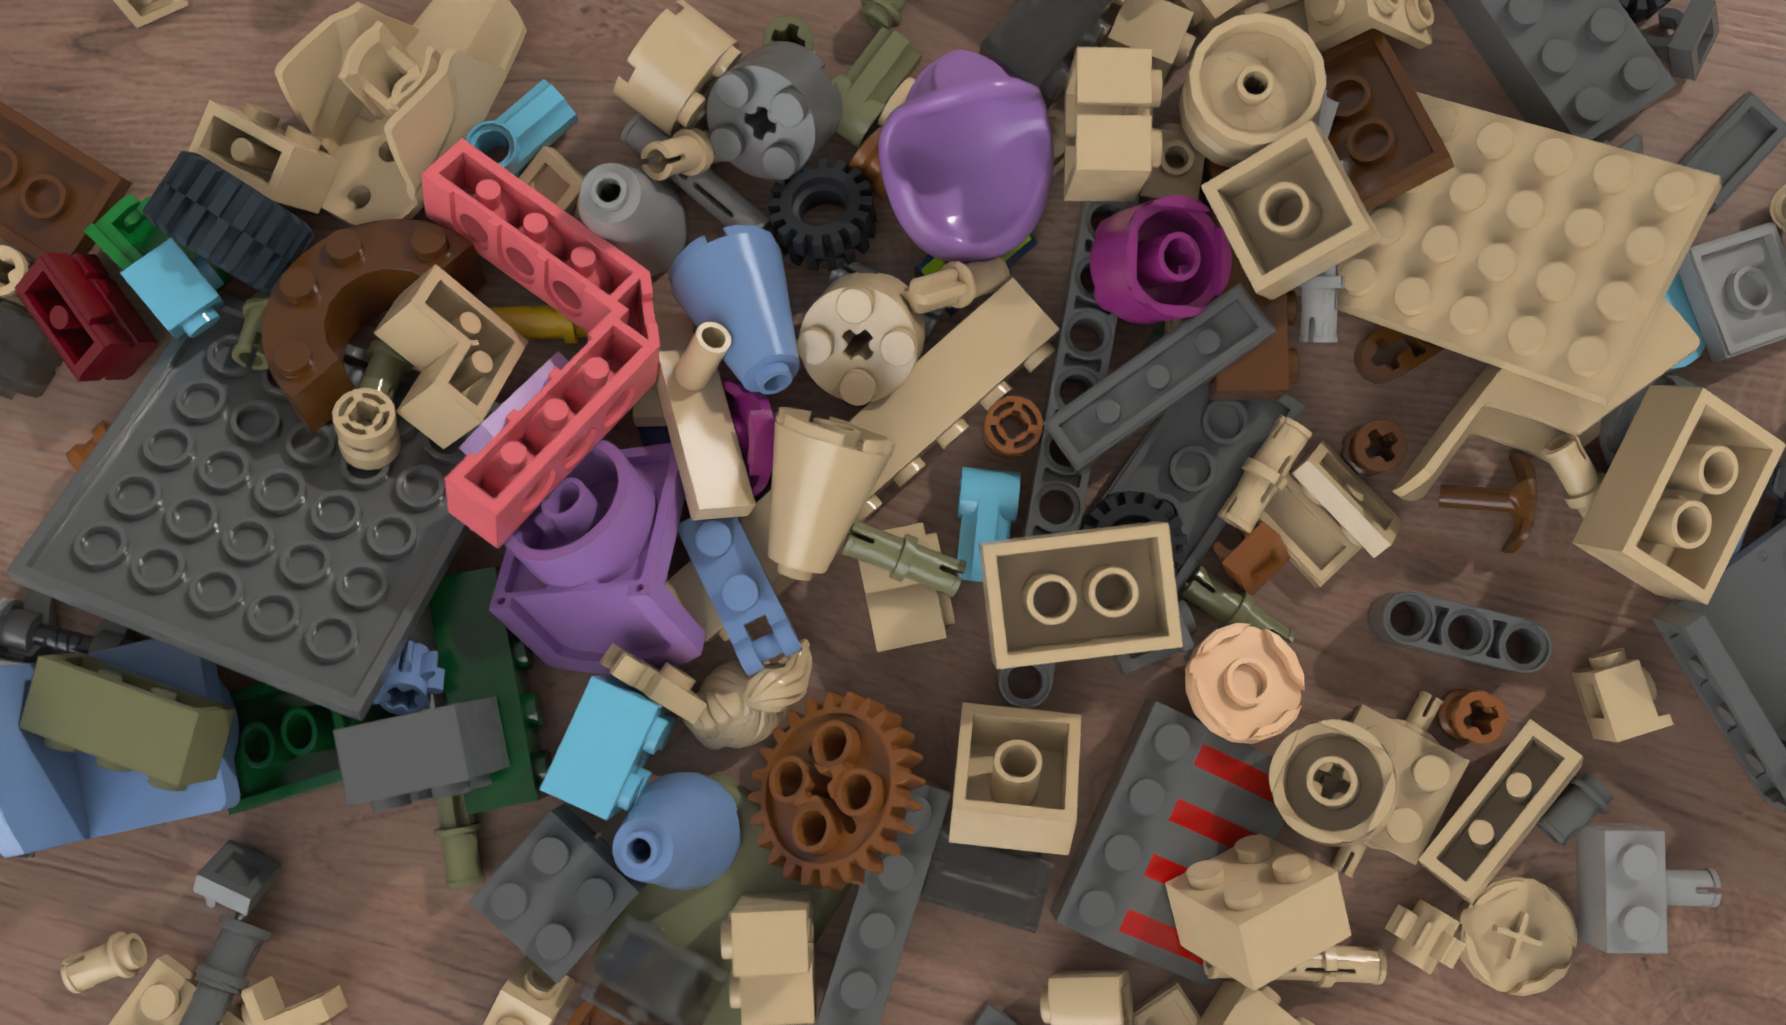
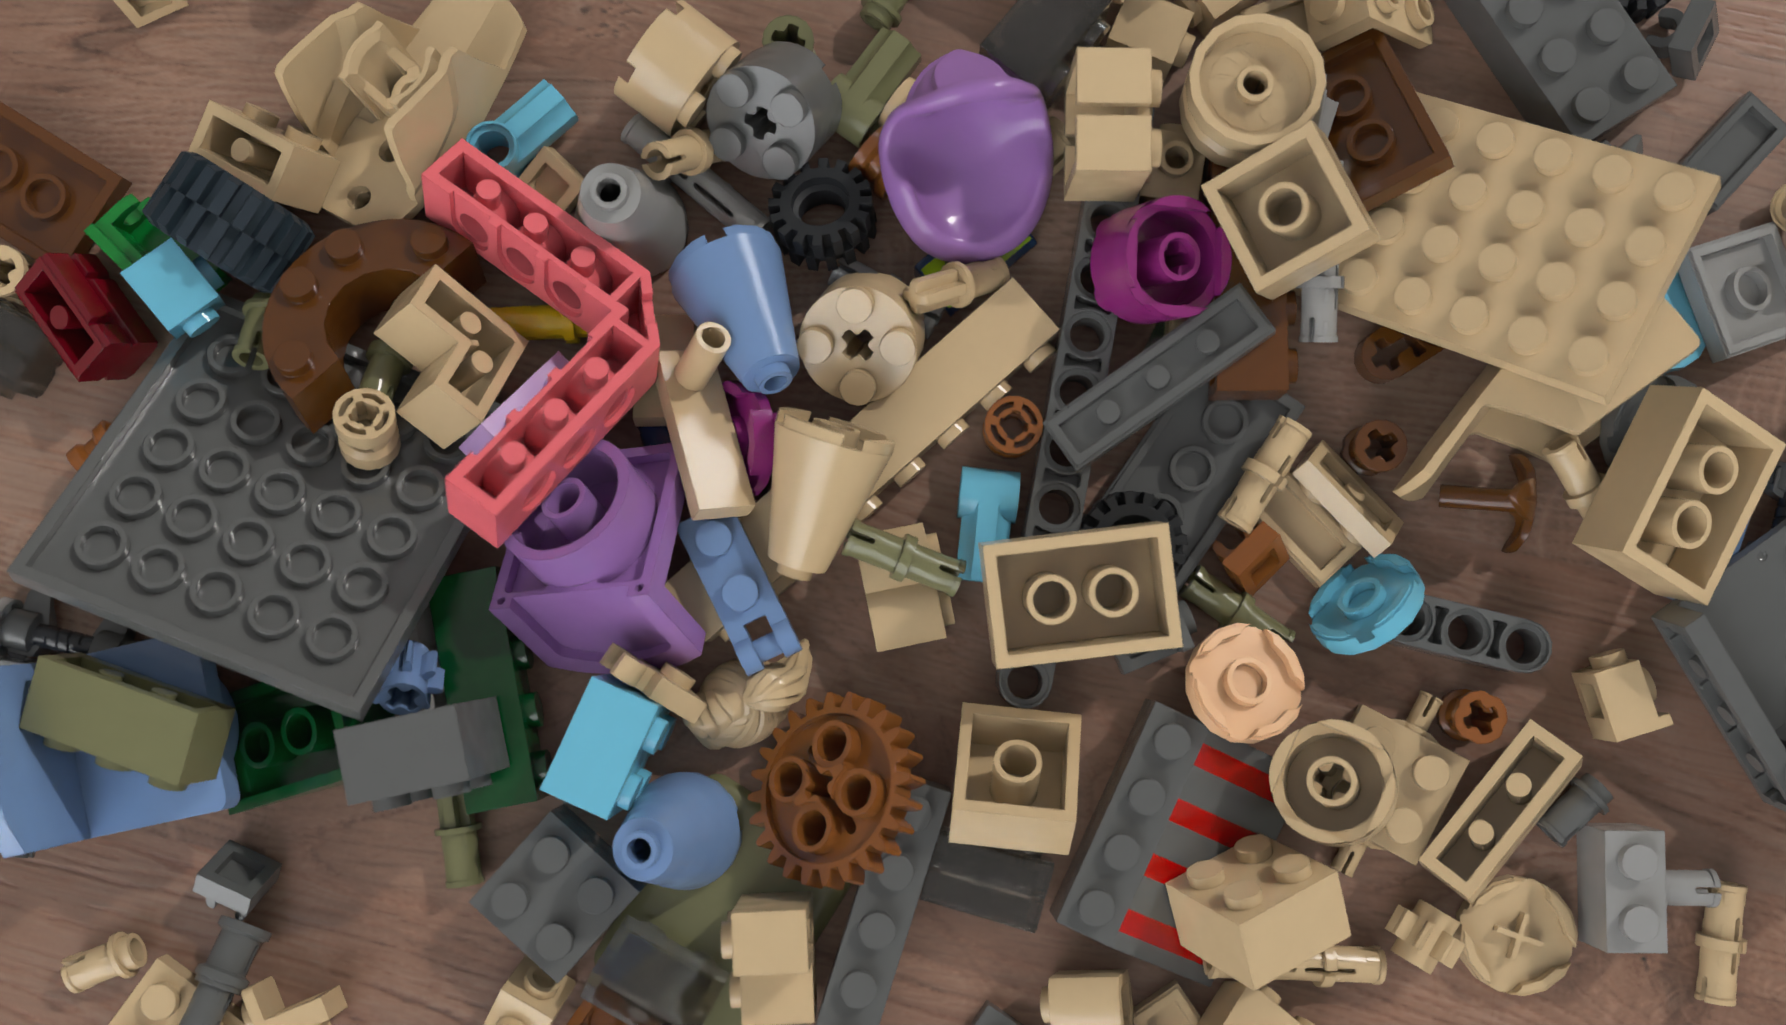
(1366, 604): none -> medium azure tile
(1721, 946): none -> tan pin

